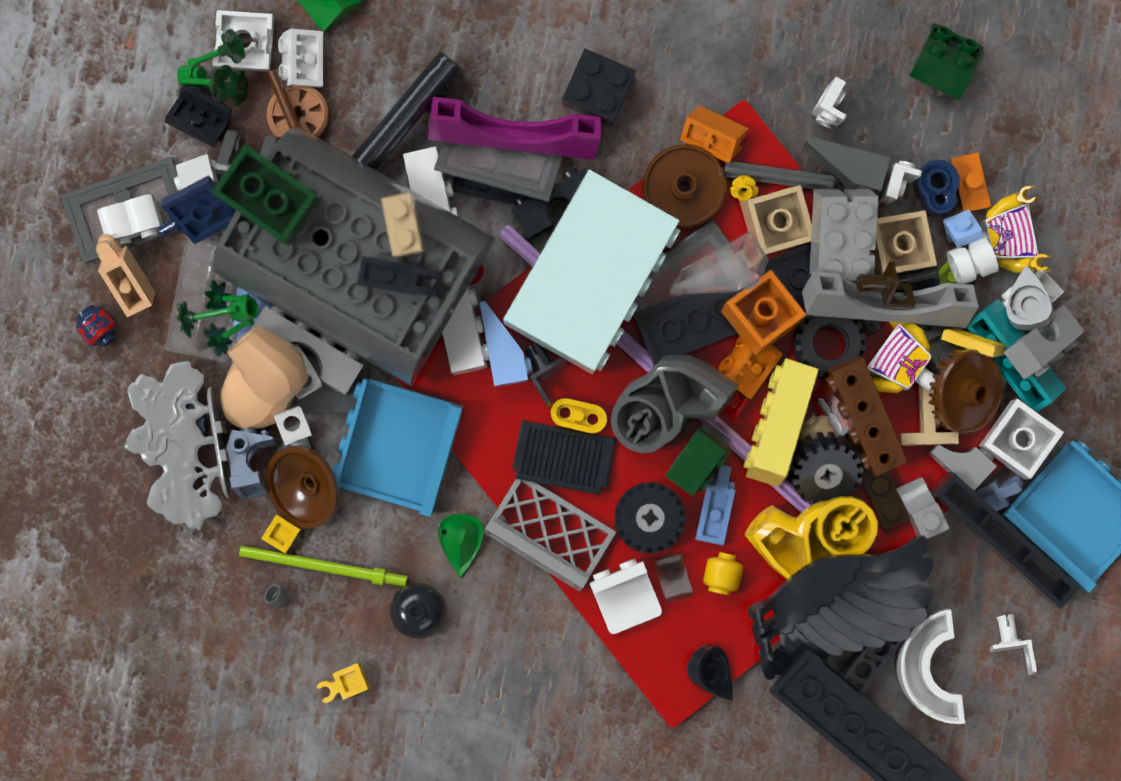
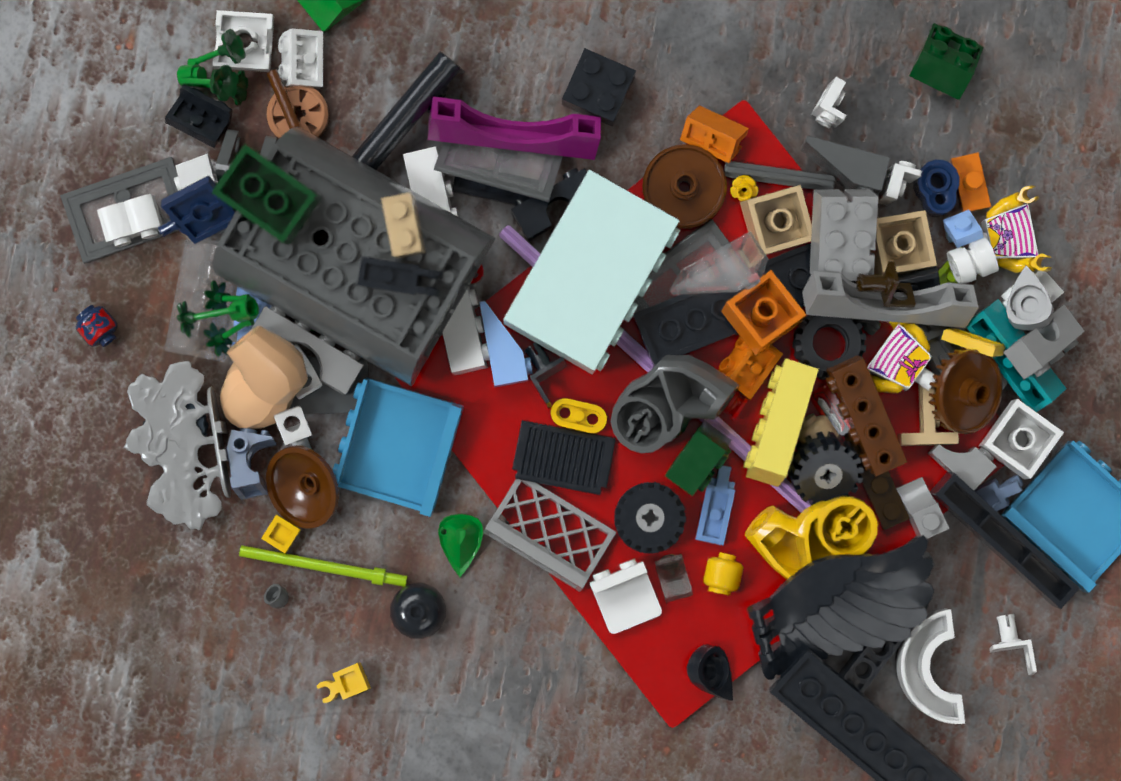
(123, 276): light nougat hinge -> none

